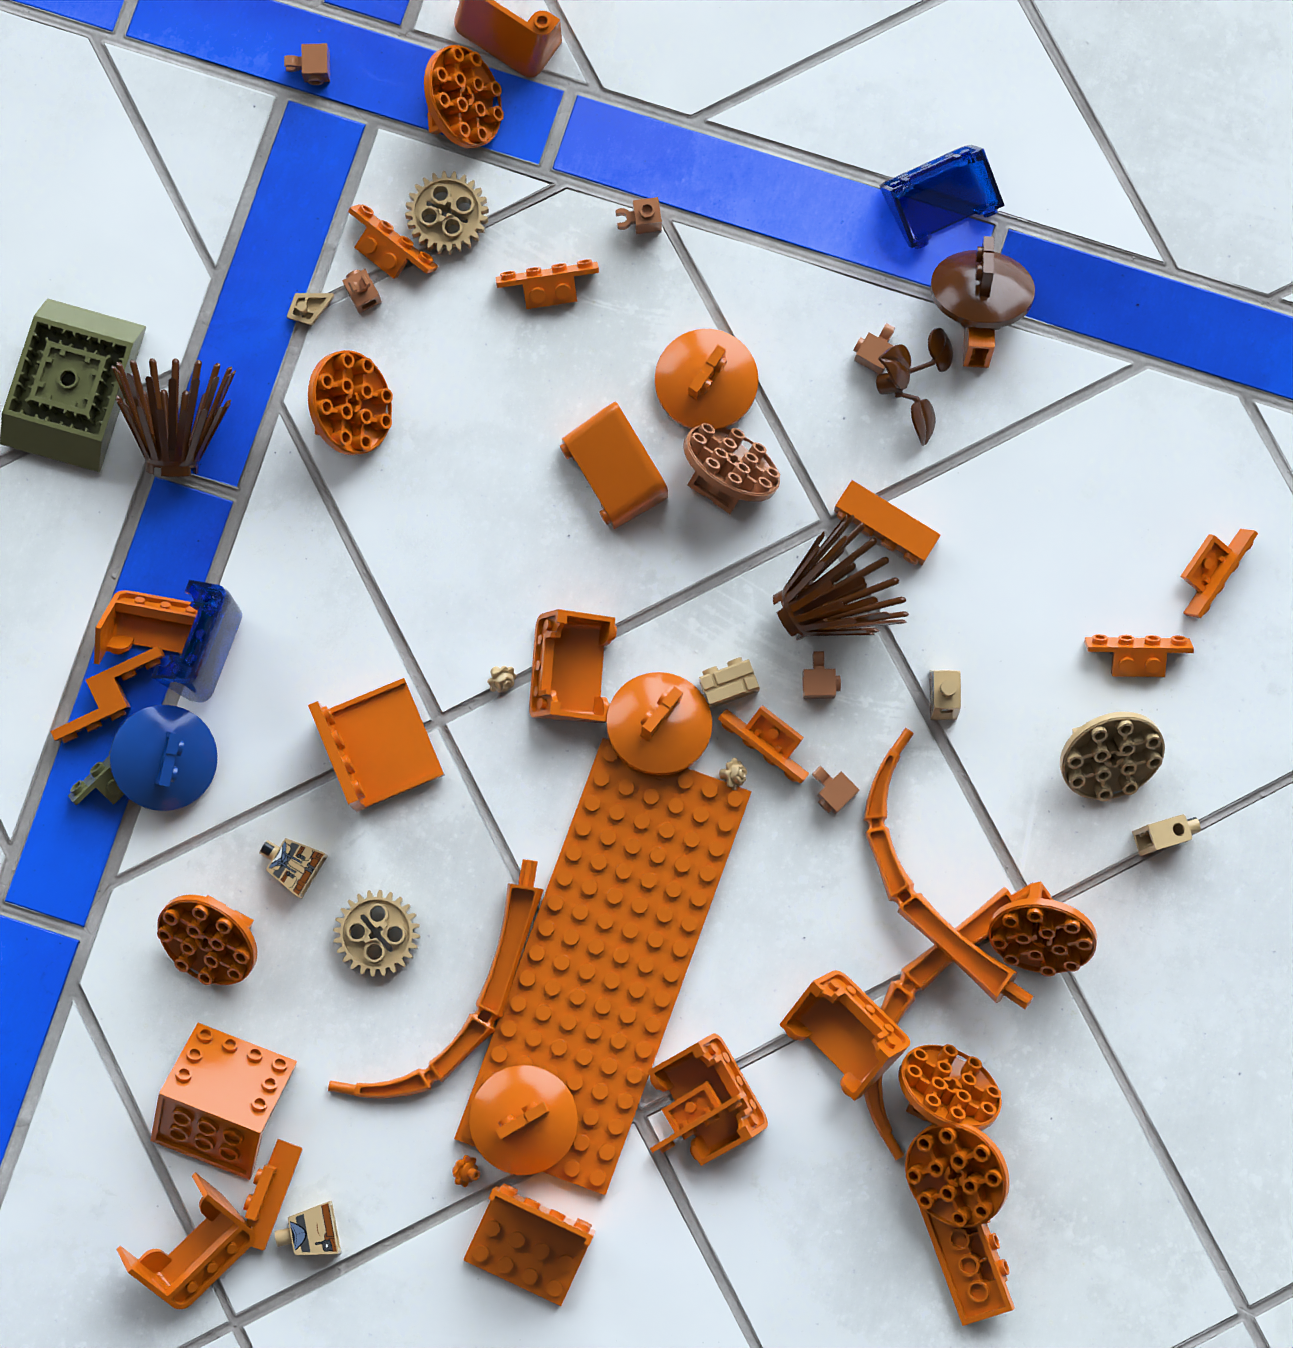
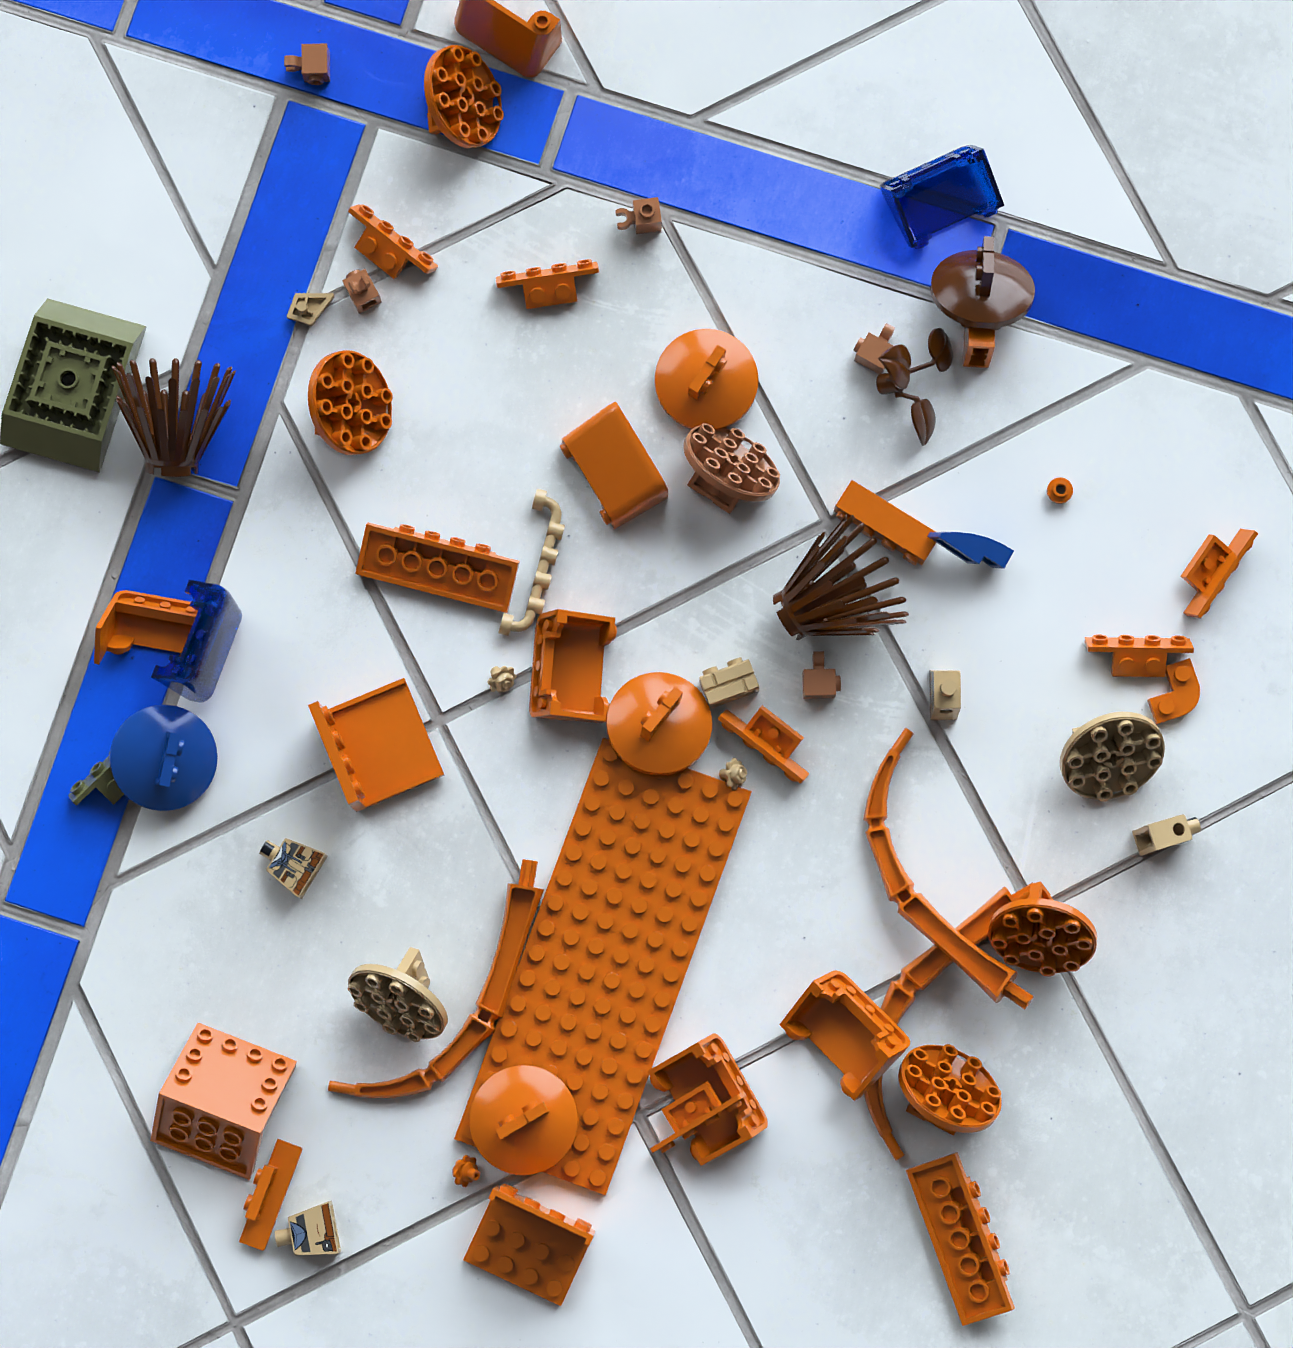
(108, 694): orange bracket -> none
(199, 1257): orange windscreen -> none
(208, 939): orange bracket -> none
(358, 949): tan gear -> none
(399, 997): none -> tan bracket
(437, 565): none -> orange plate
(458, 193): tan gear -> none
(547, 557): none -> tan bar
(836, 790): nougat brick -> none
(957, 1175): orange bracket -> none
(974, 548): none -> blue slope
(1056, 497): none -> orange plate
(1184, 693): none -> orange plate

